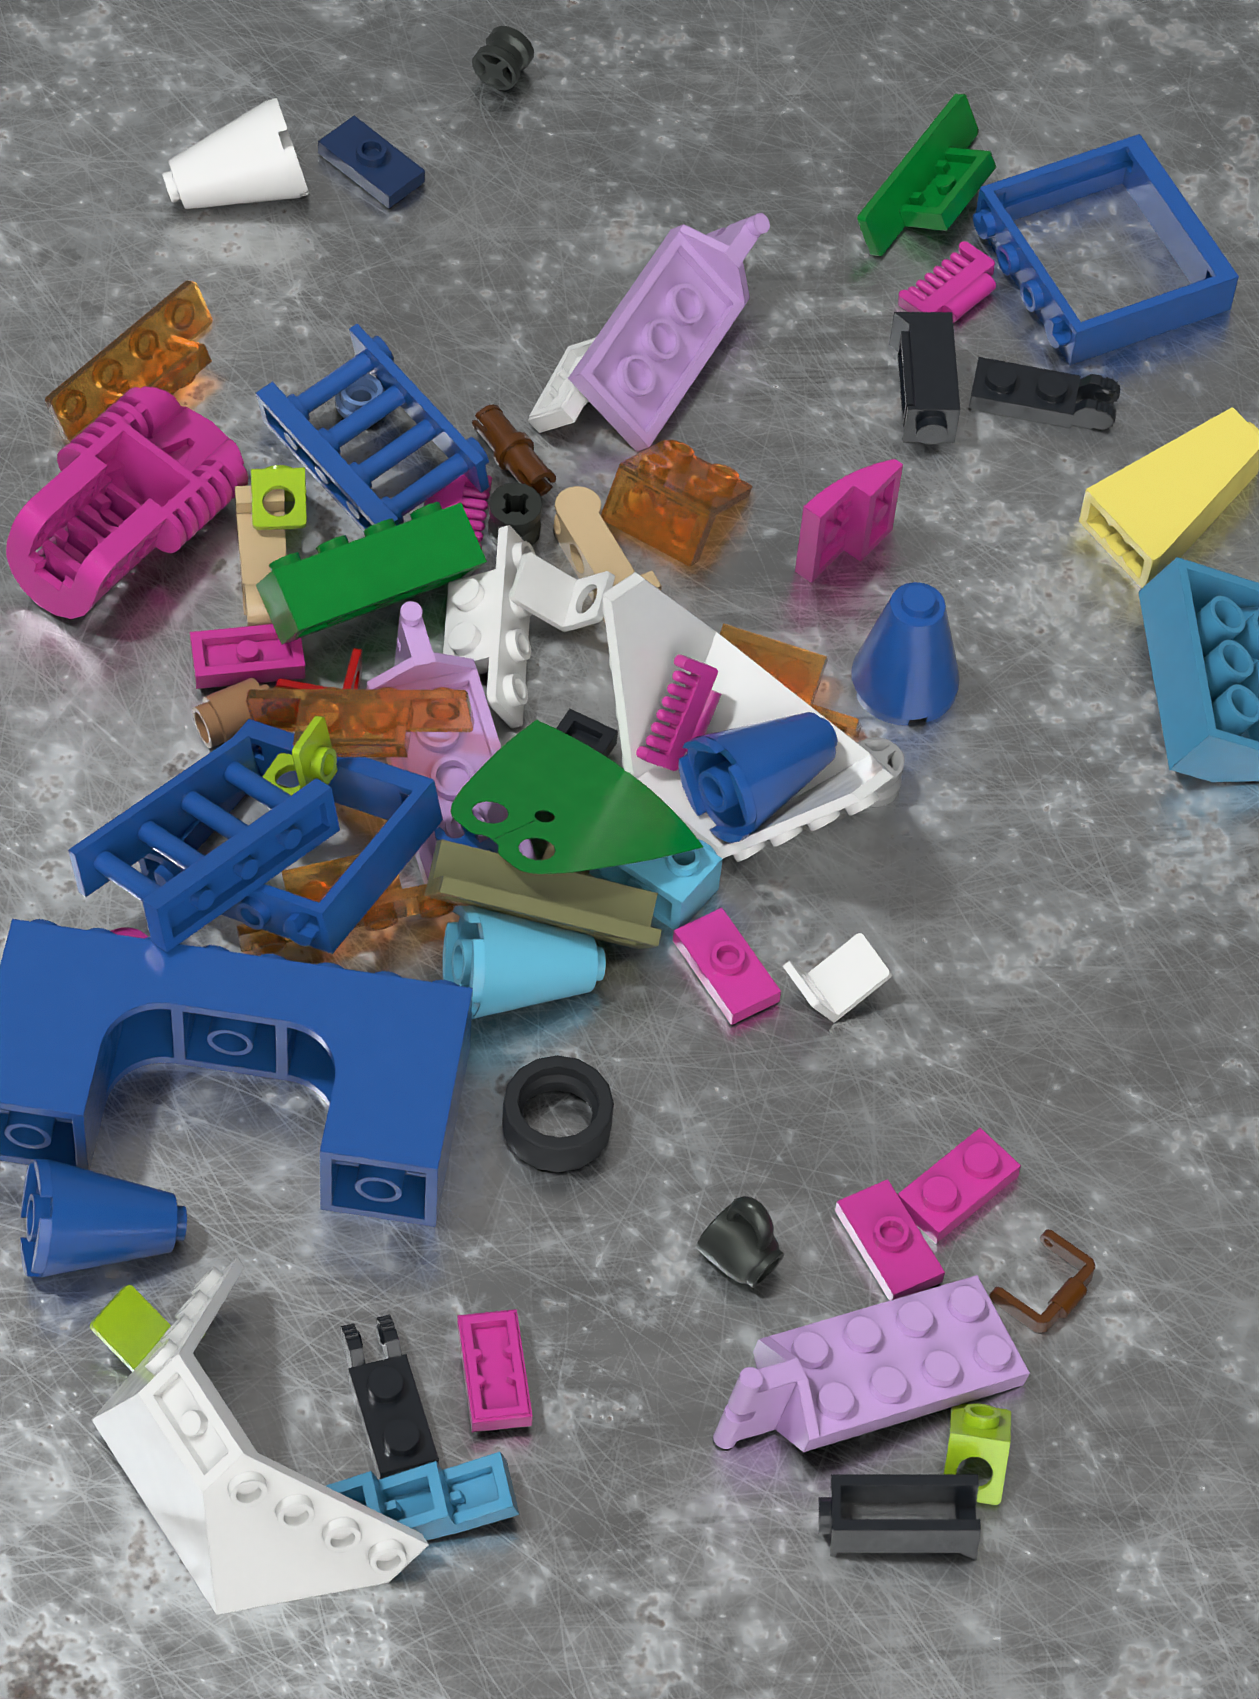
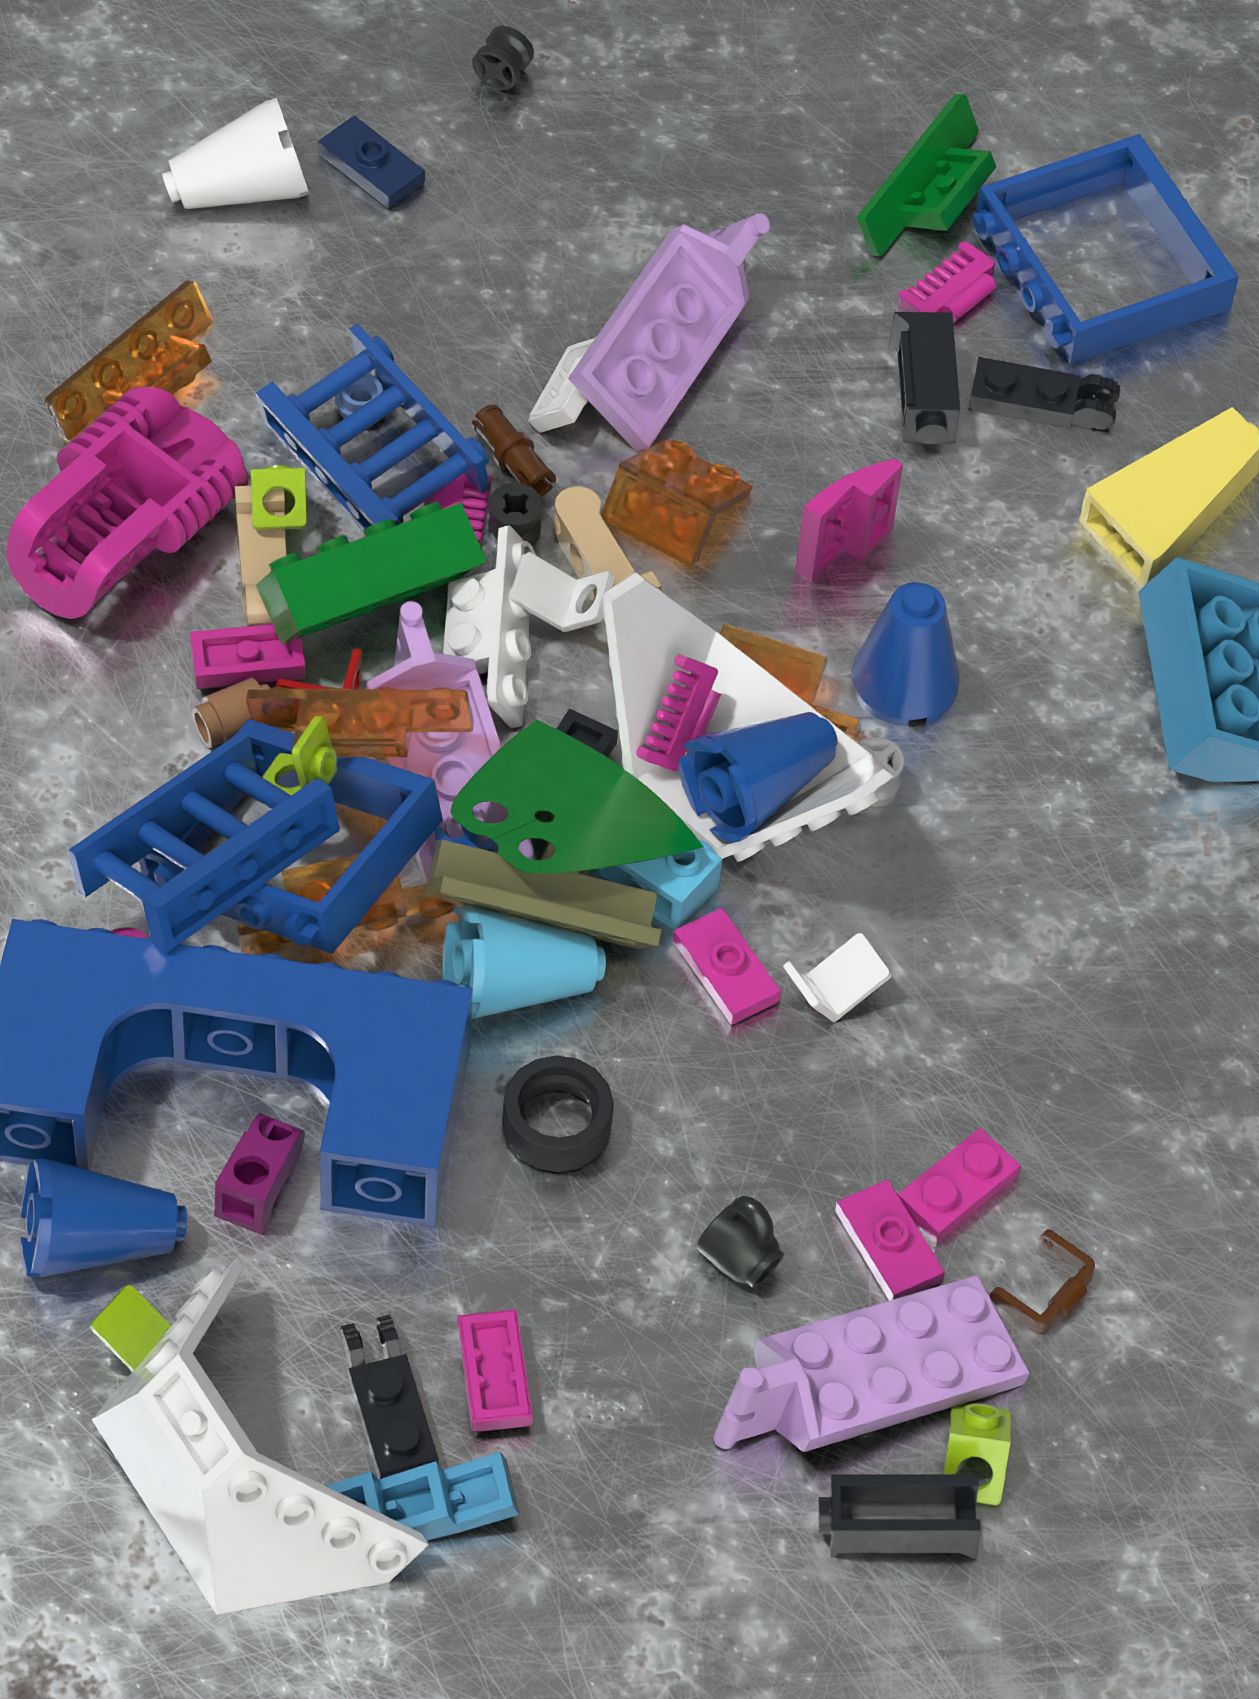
(257, 1172): none -> magenta leg

